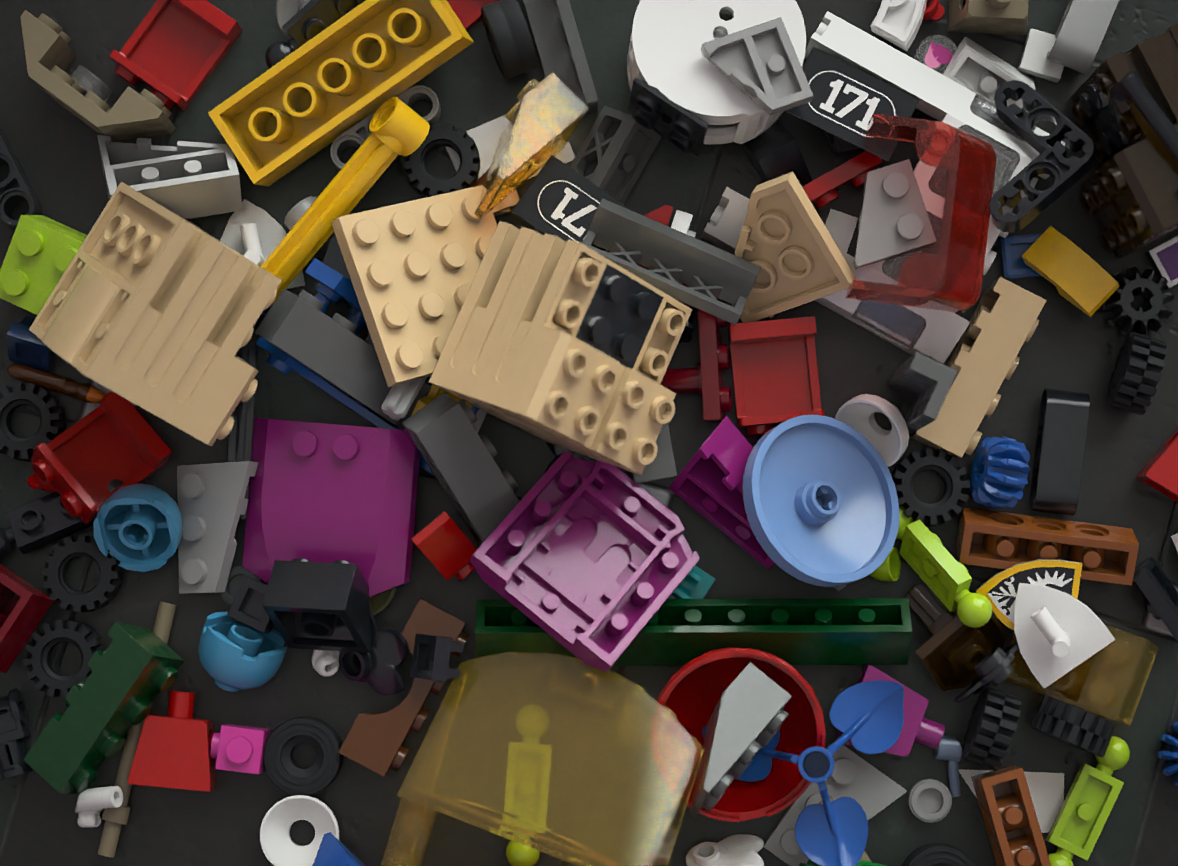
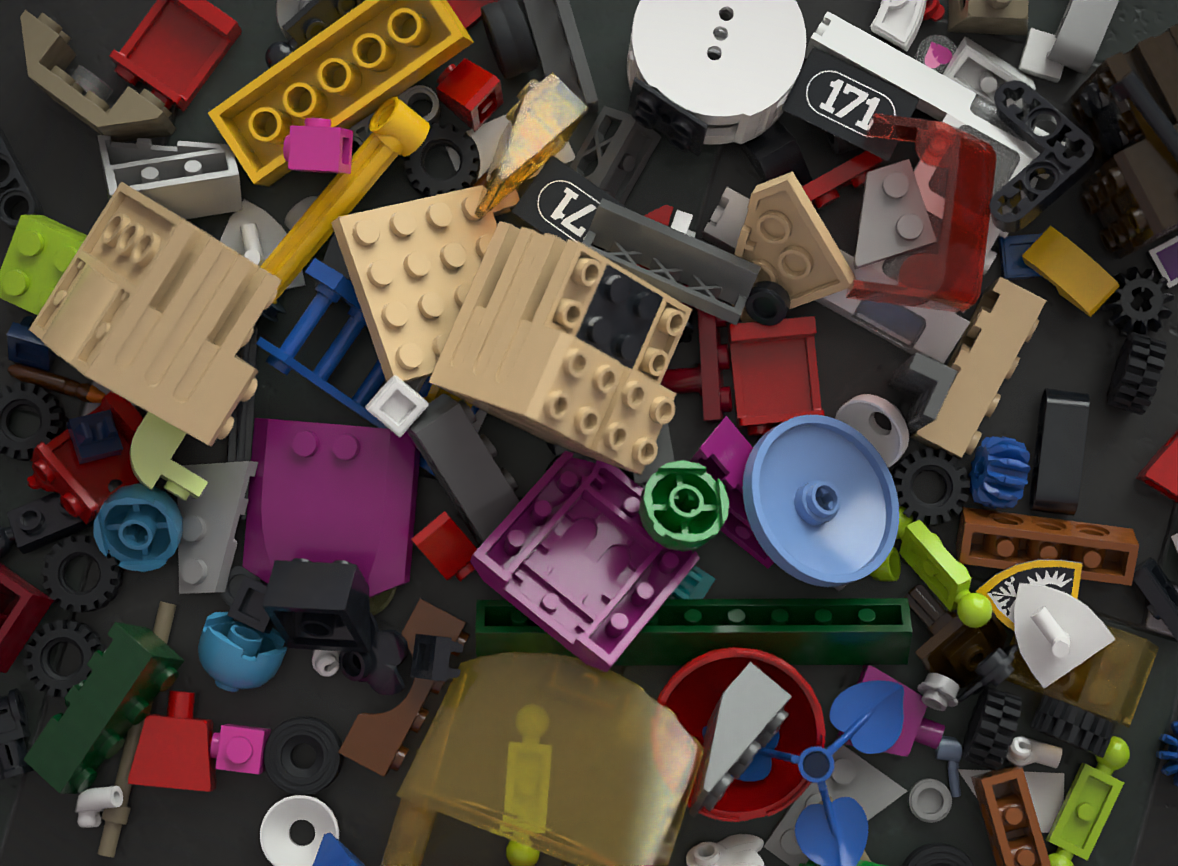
(94, 436): none -> dark blue tile
(152, 454): none -> yellowish green brick
(319, 147): none -> dark pink brick
(330, 349): dark grey brick -> none
(397, 405): none -> white tile
(470, 92): none -> red slope
(683, 506): none -> green cylinder
(762, 65): light grey wing -> none
(767, 303): none -> black tile
(841, 228): white sticker -> none
(939, 691): none -> light grey plate
(1028, 751): none -> white arm

